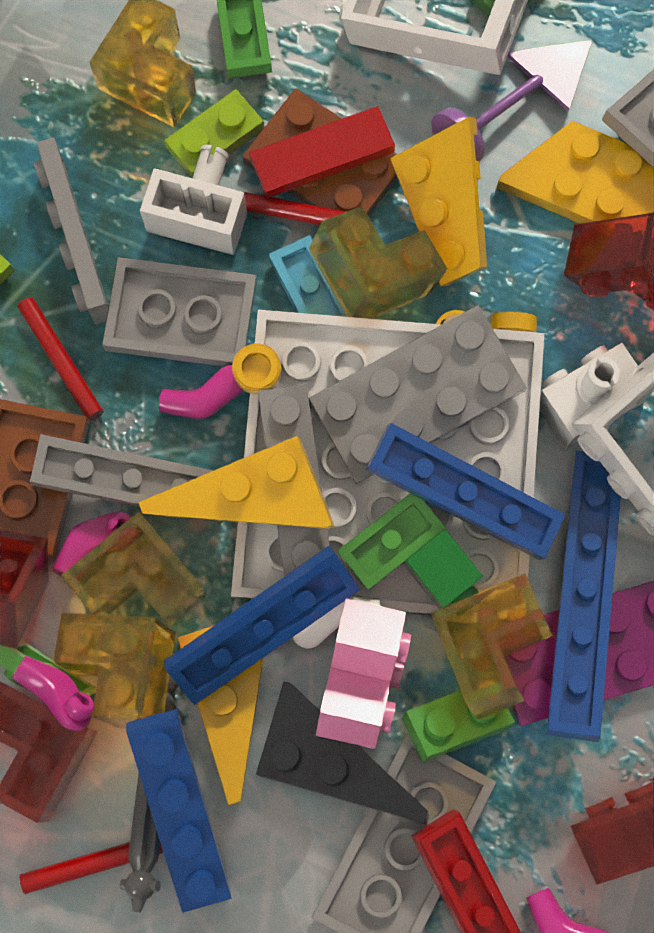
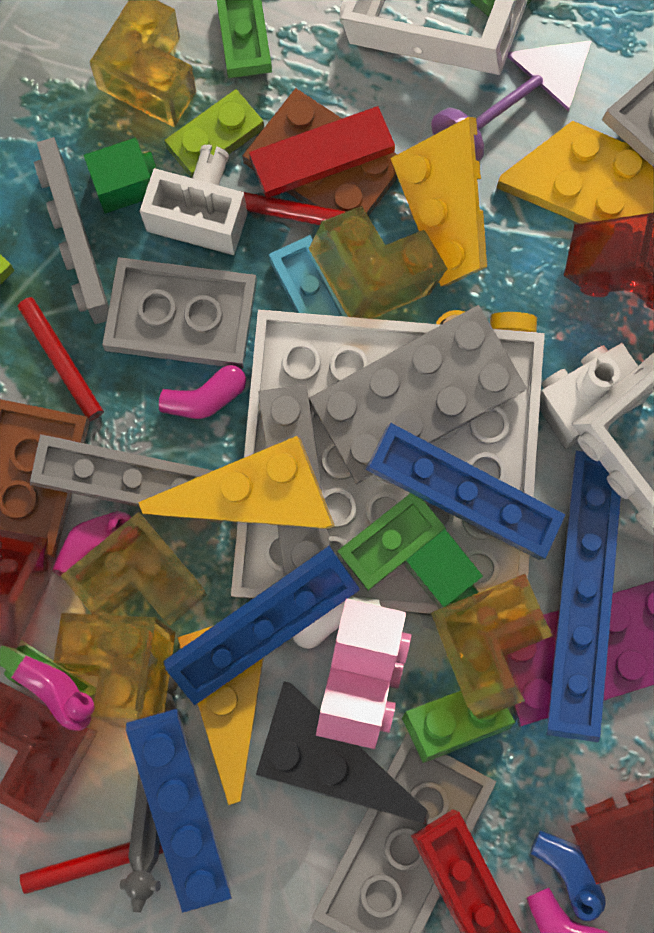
(120, 174): none -> green brick
(256, 368): yellow tile -> none
(567, 859): none -> blue arm

